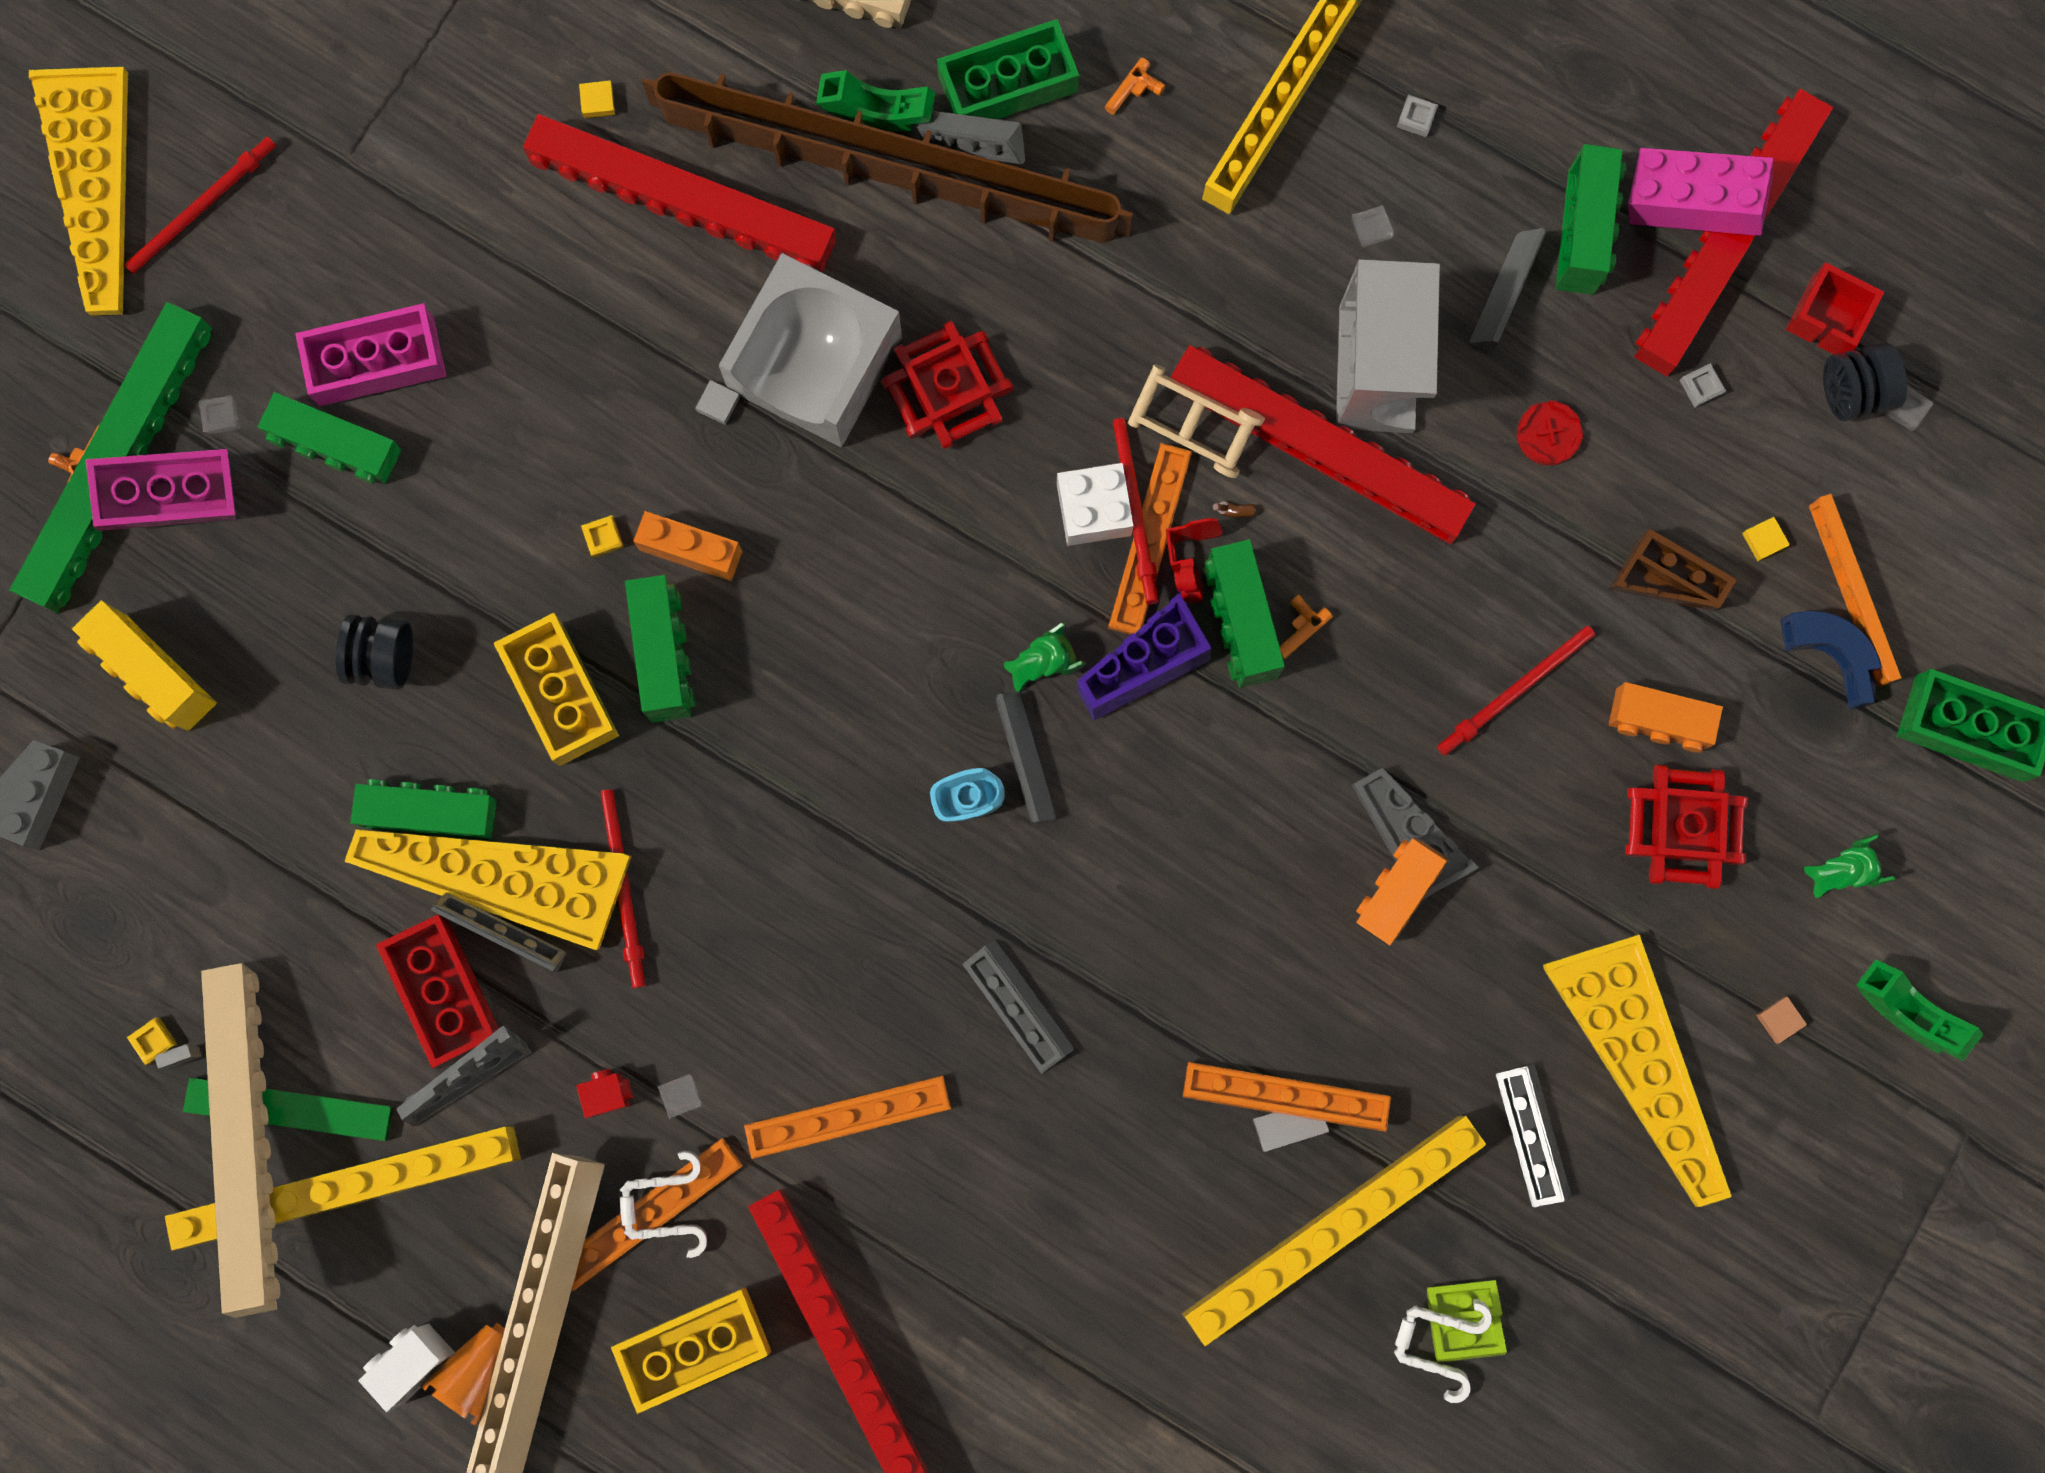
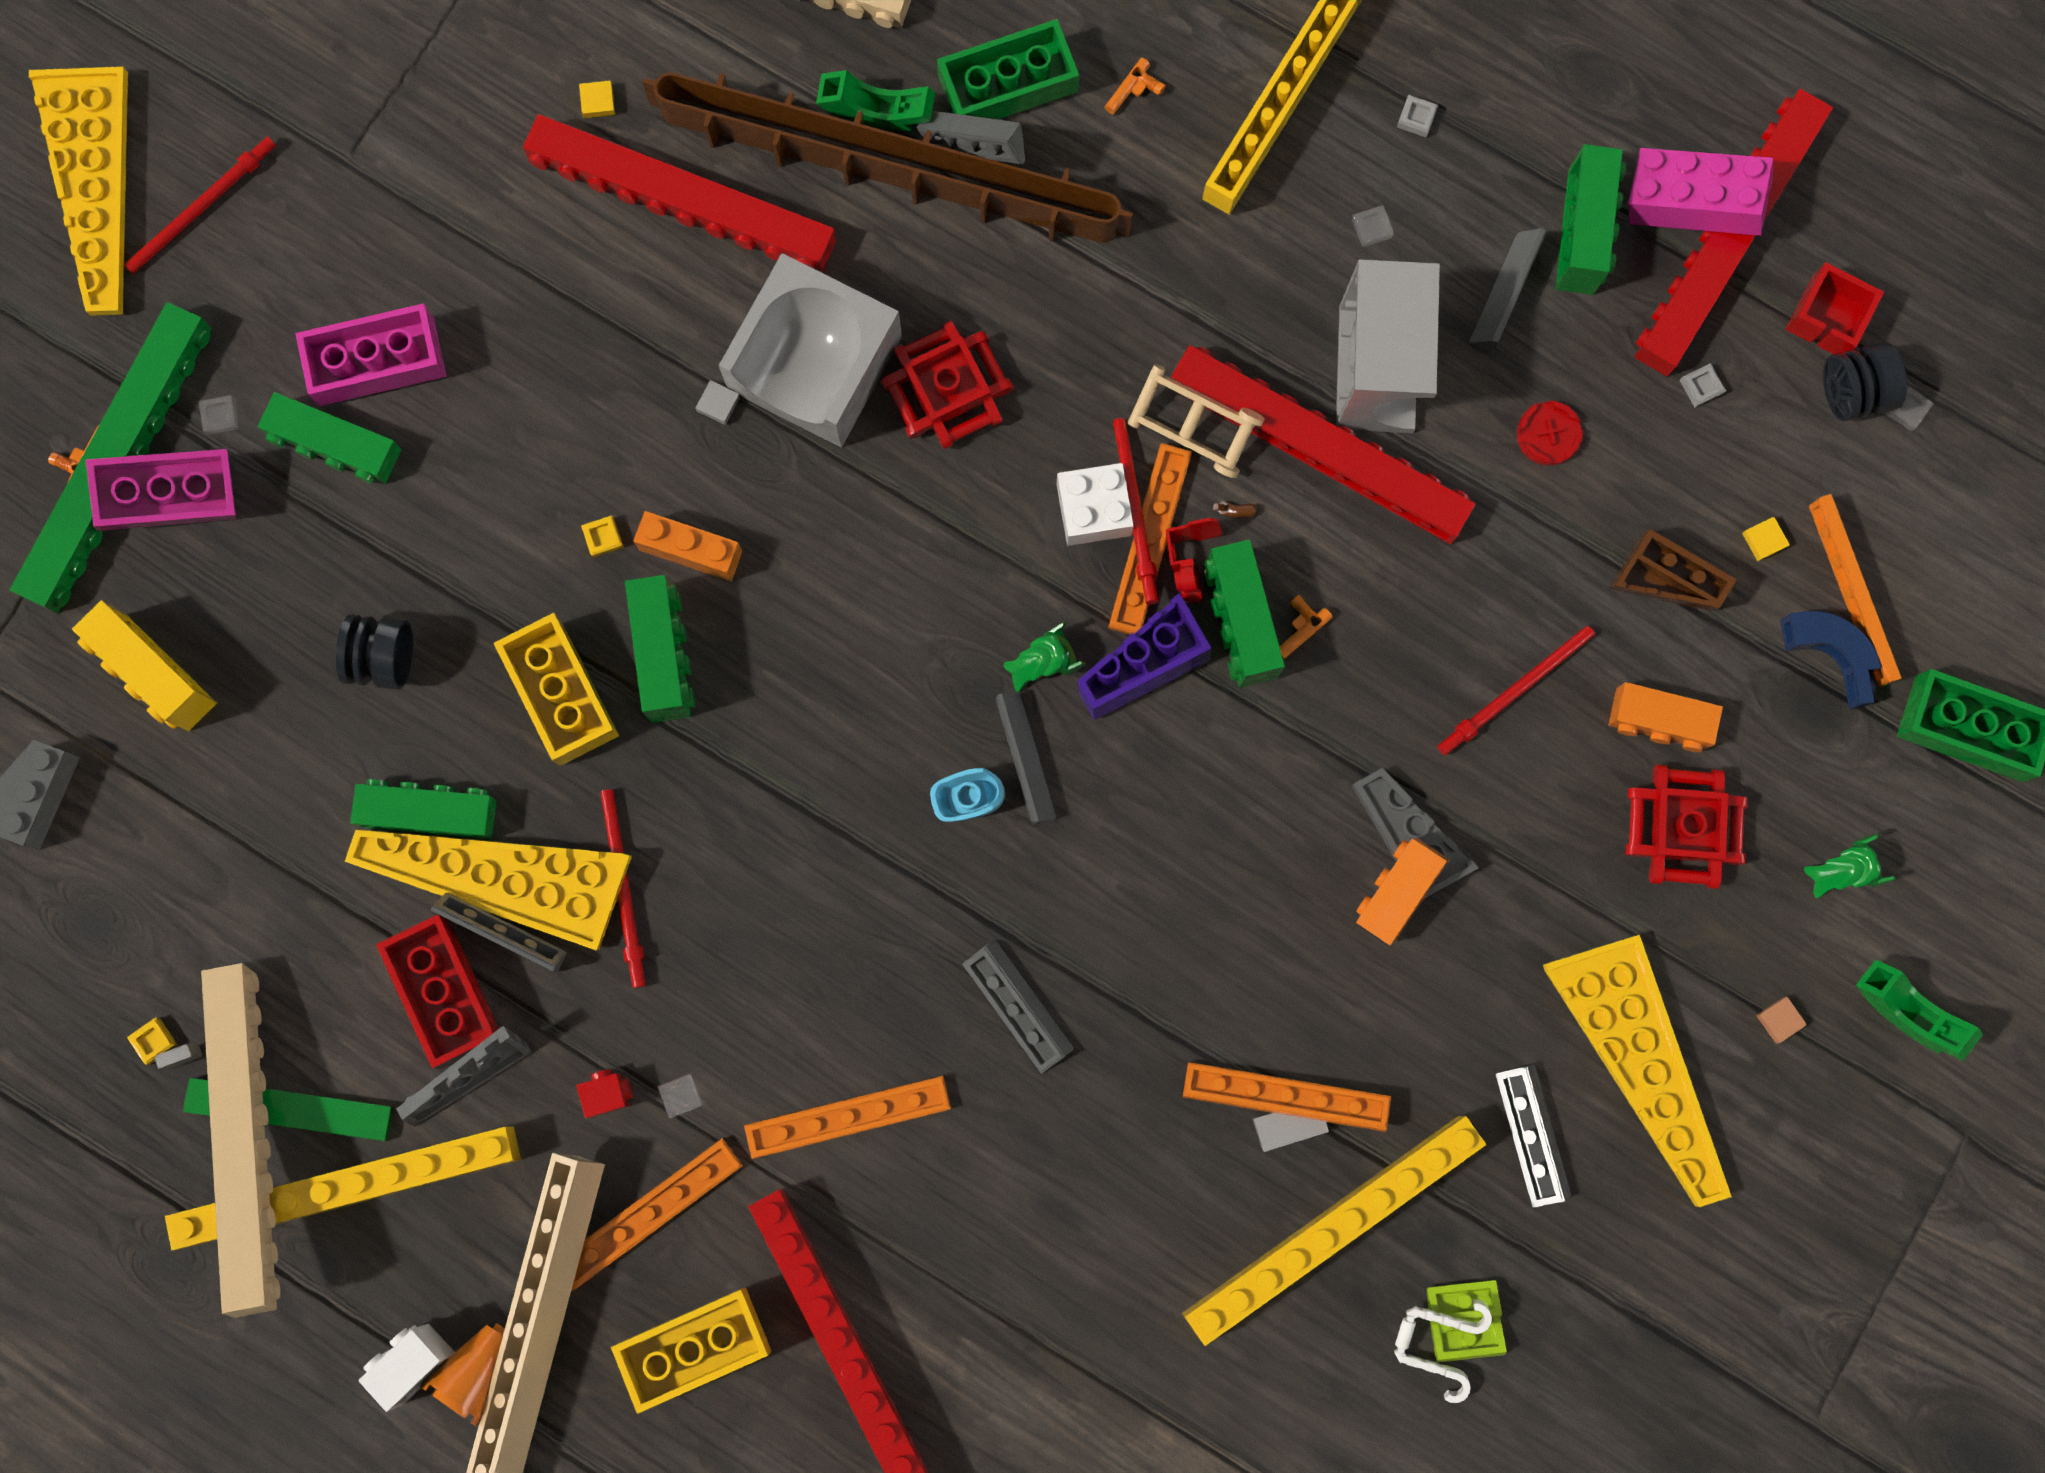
(628, 1210): white piece -> none

